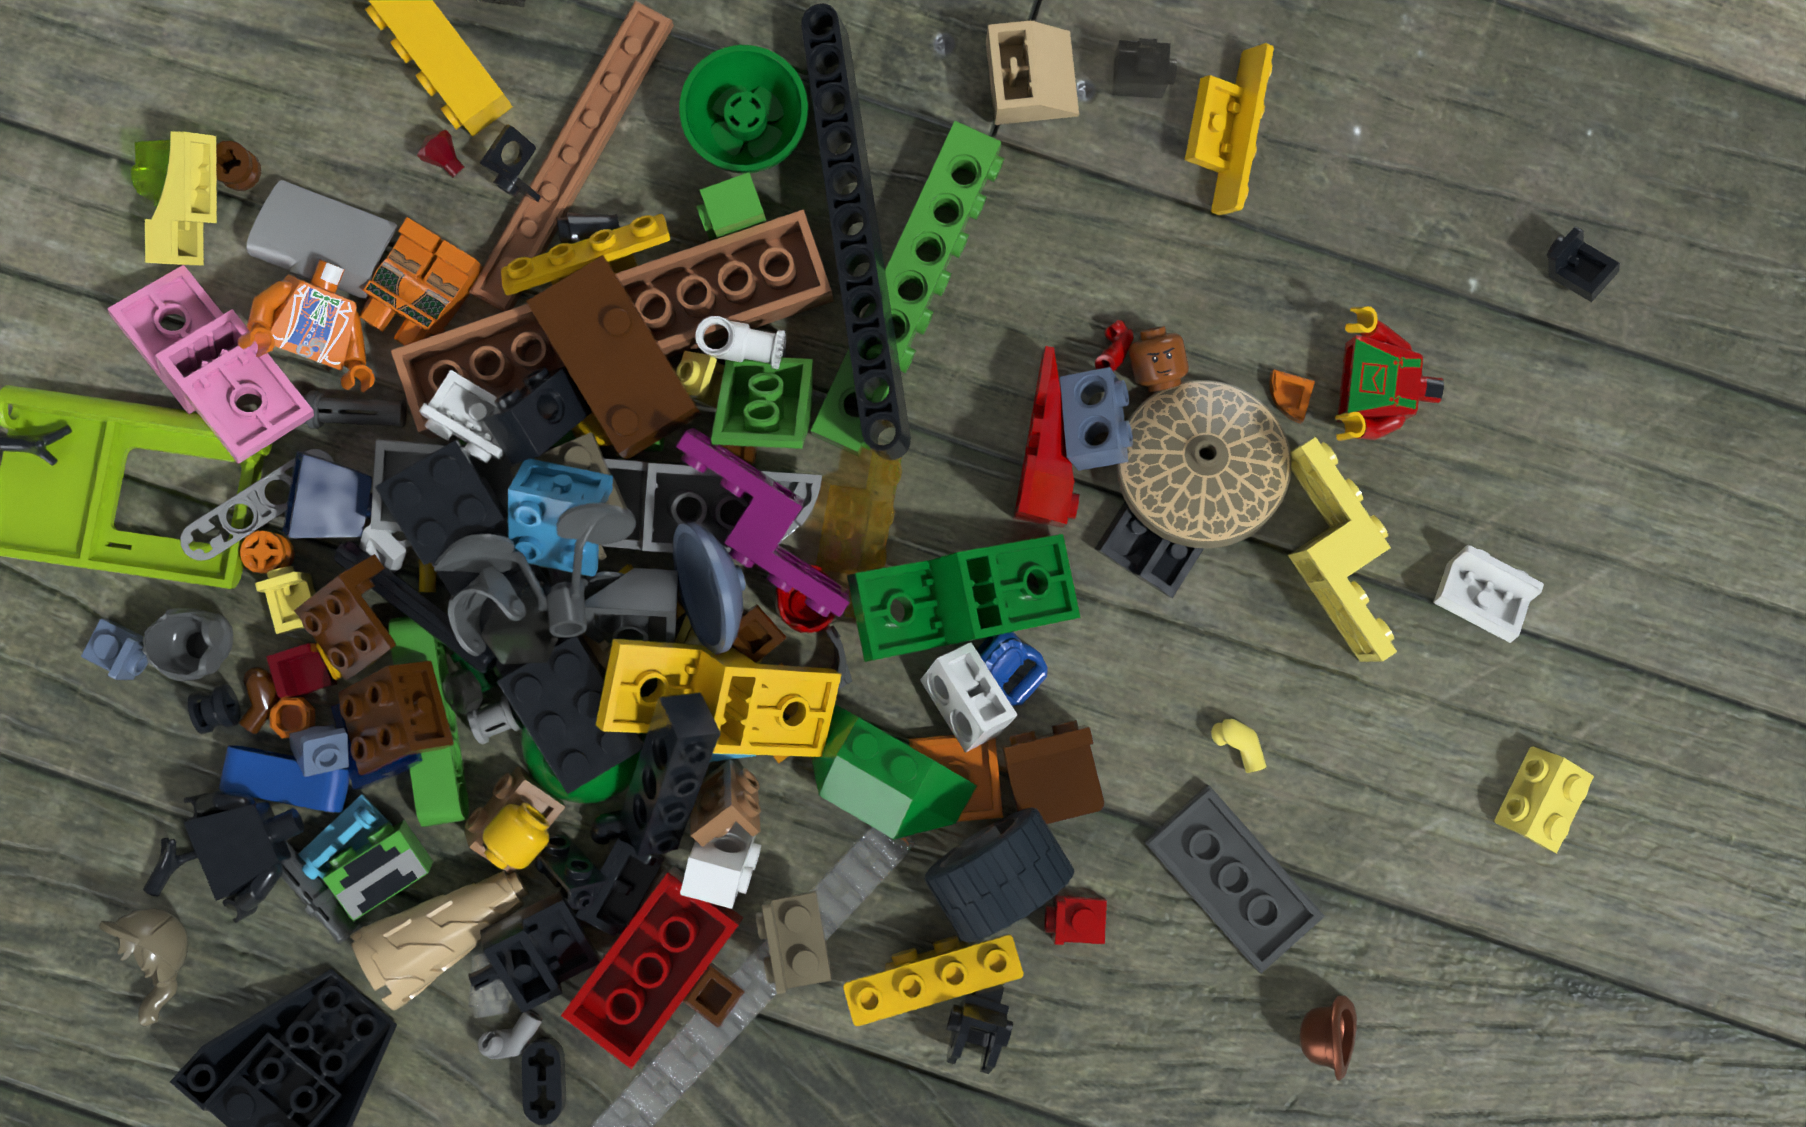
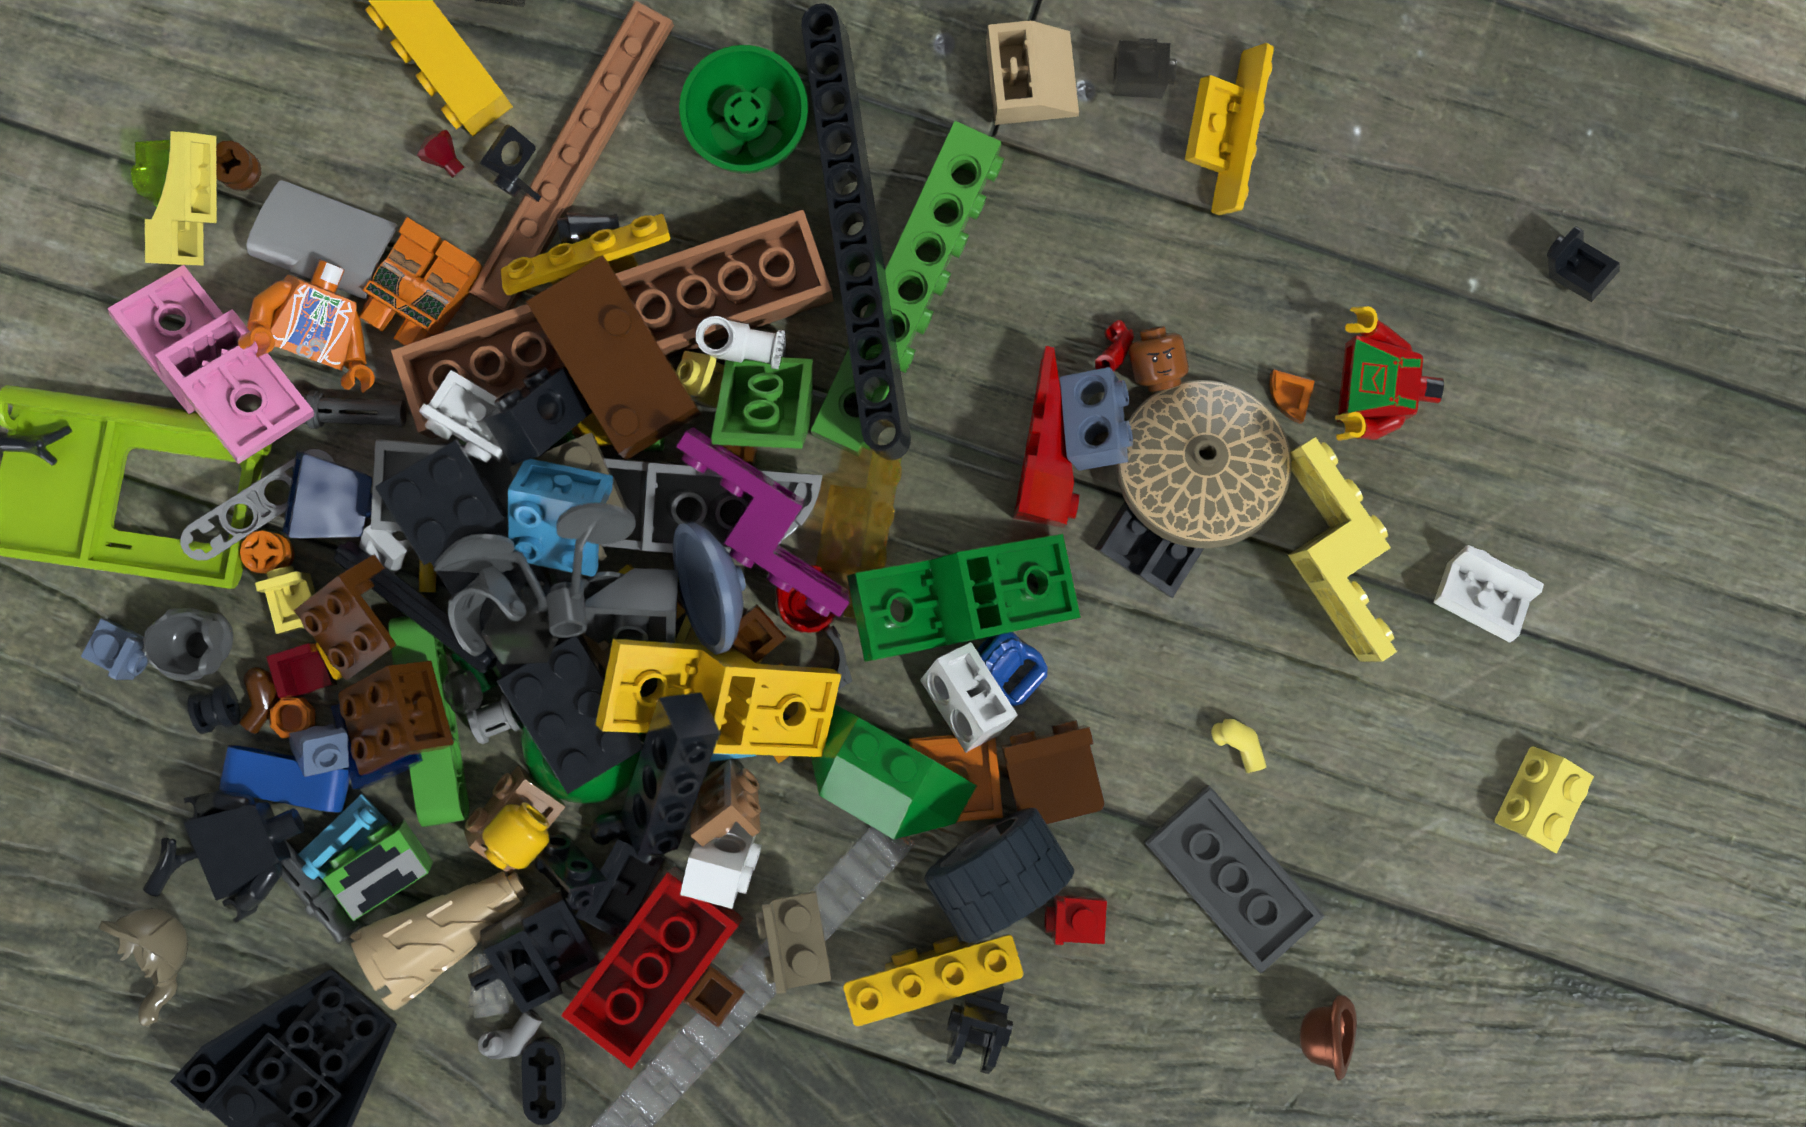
(730, 207): bright green brick -> none

